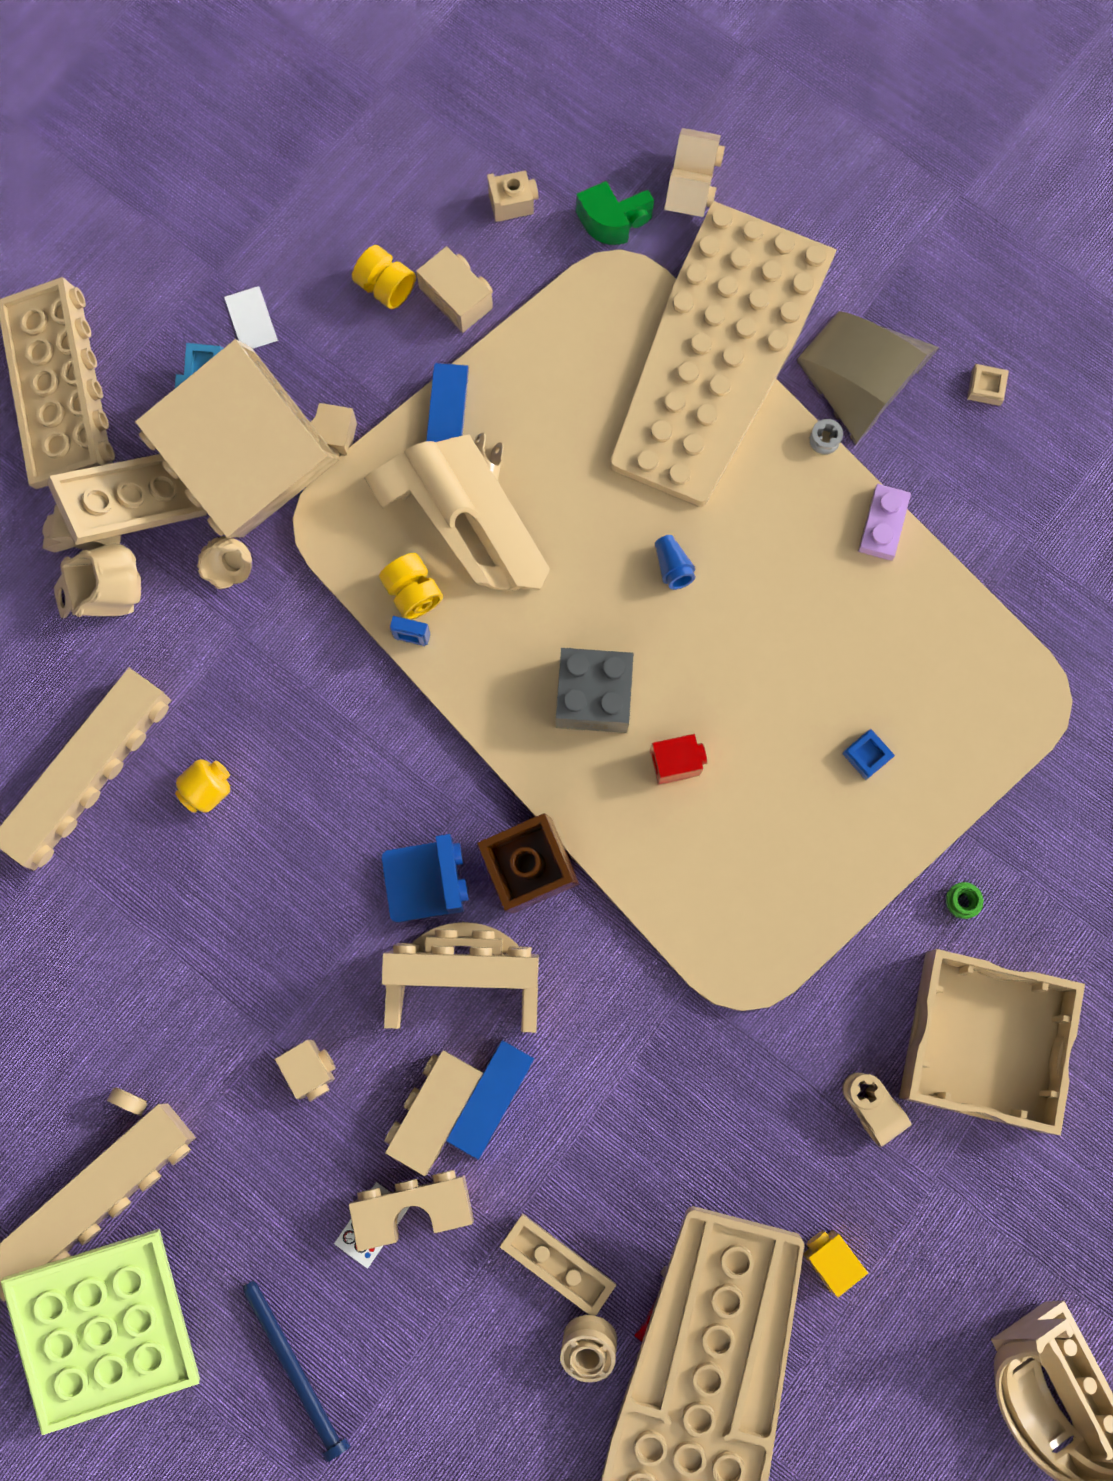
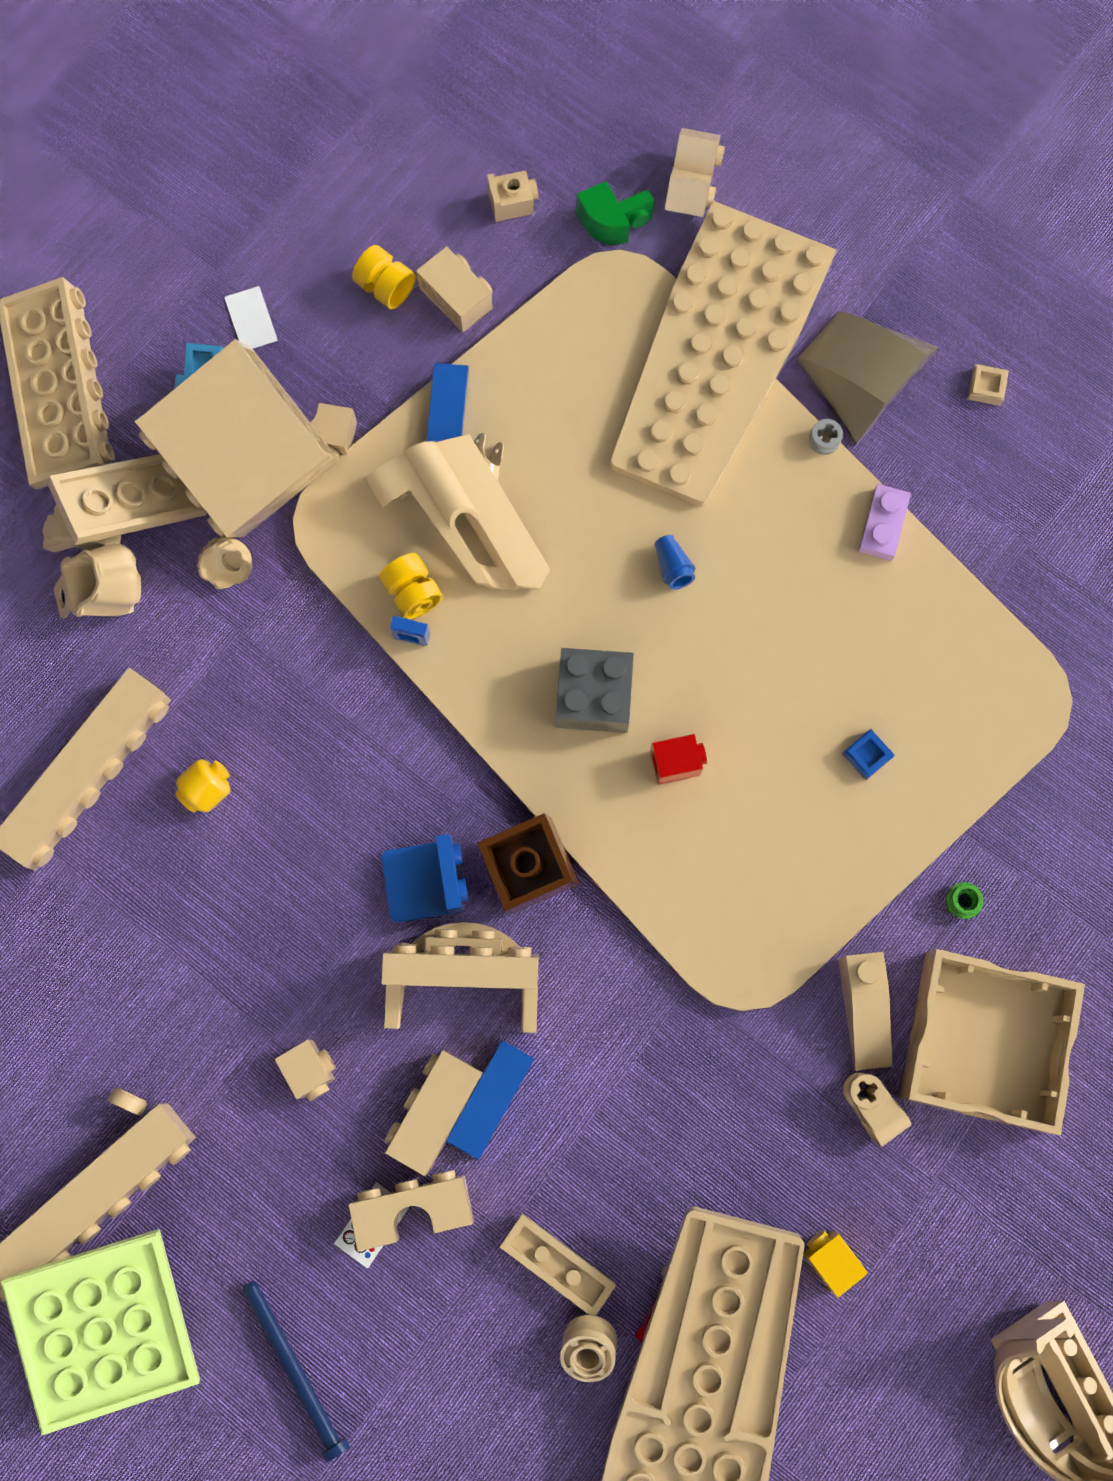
(867, 1009): none -> tan slope

